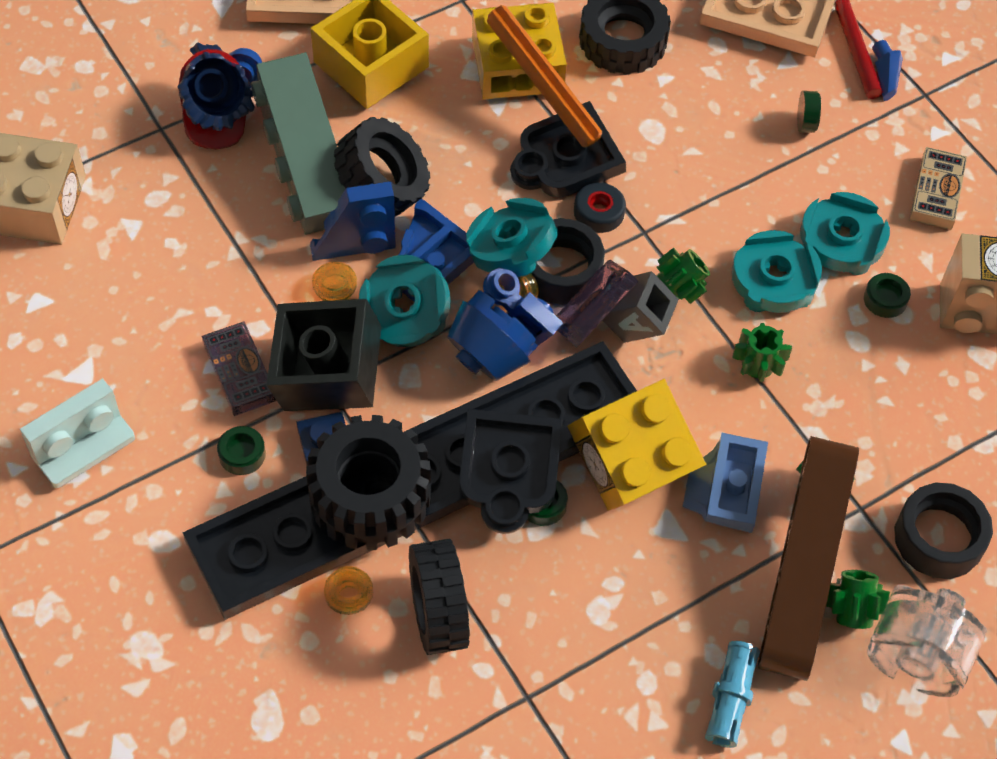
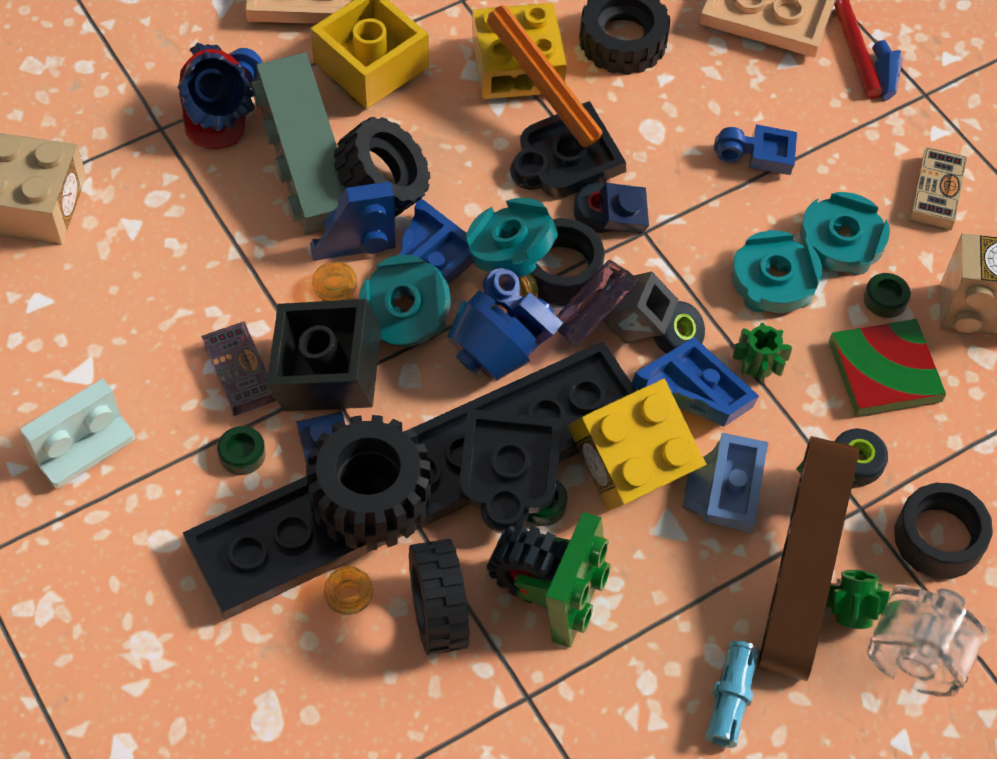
(554, 572): none -> green plate
(624, 208): none -> dark blue plate
(683, 274): green gear -> none
(691, 323): none -> black wheel
(699, 383): none -> blue wing
(768, 148): none -> blue plate
(809, 111): dark green tile -> none
(871, 448): none -> black wheel
(886, 367): none -> tile

